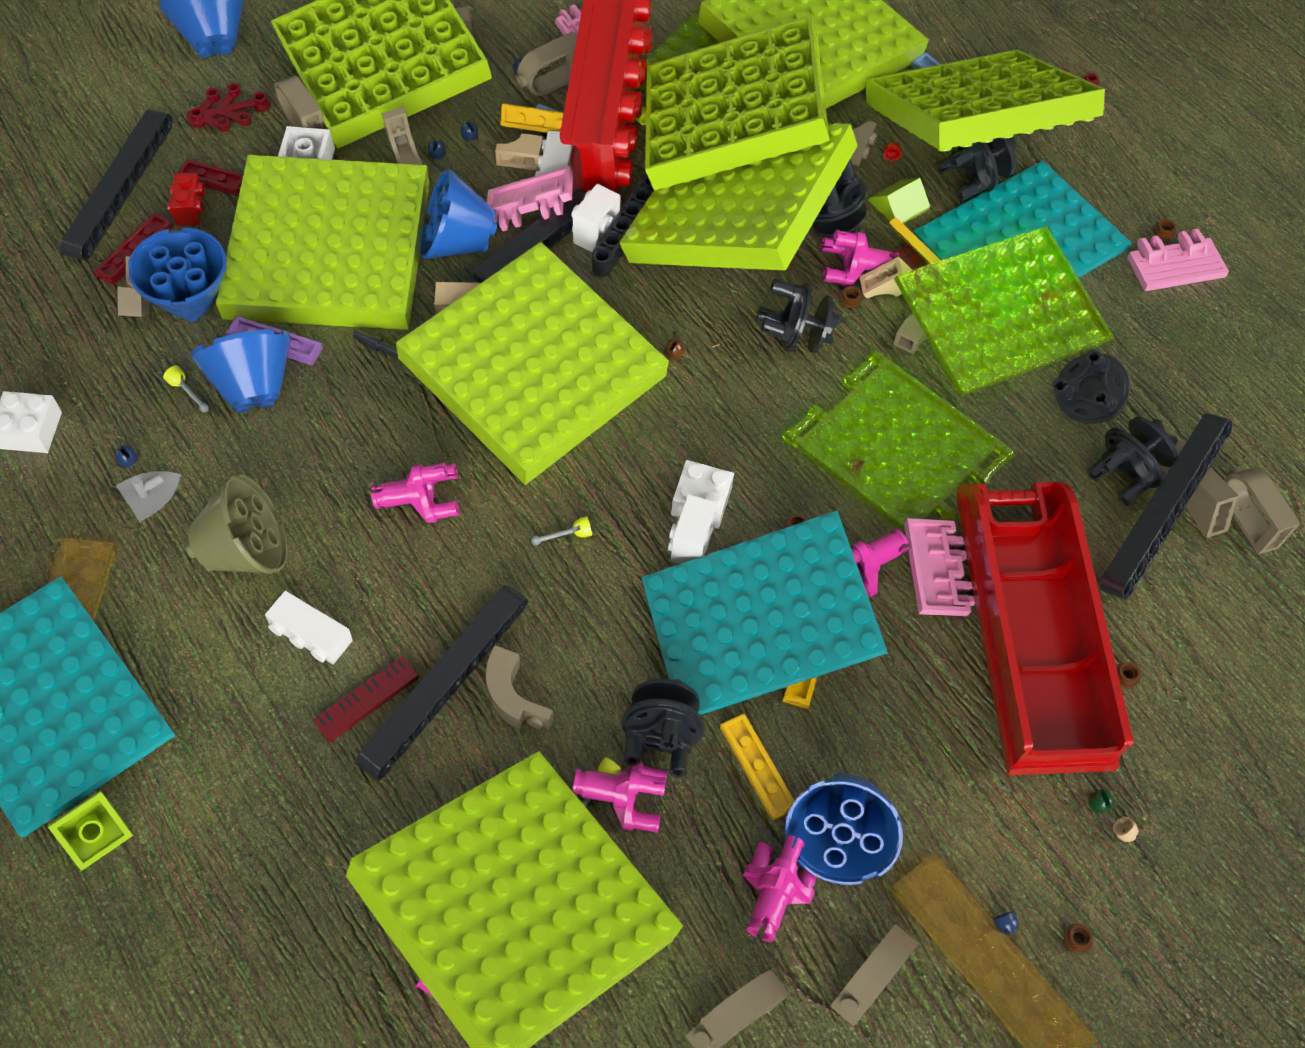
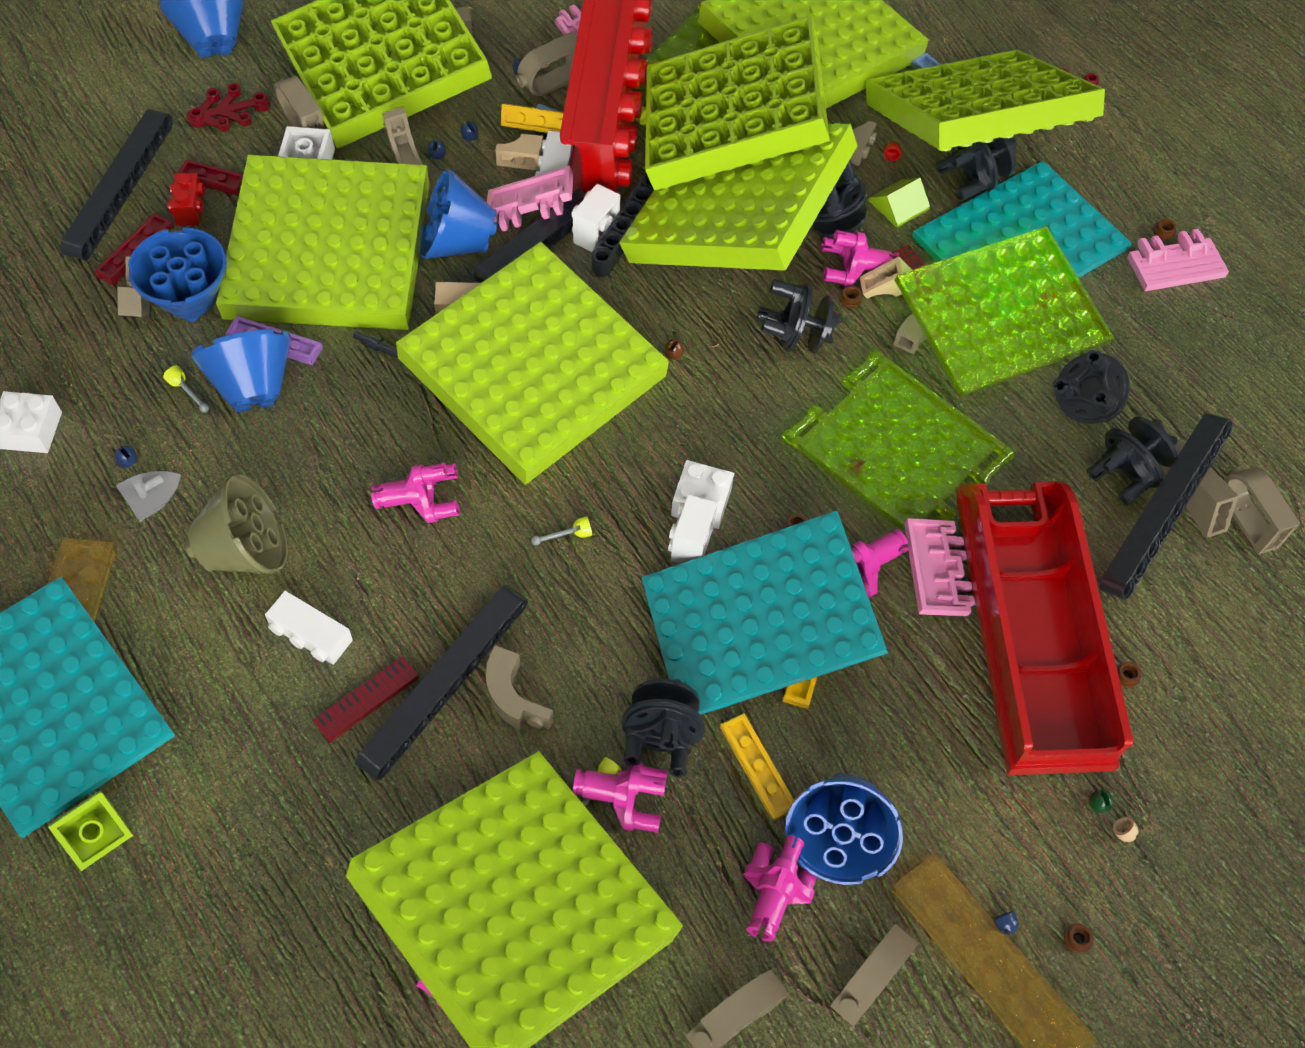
(921, 249): yellow tile -> none

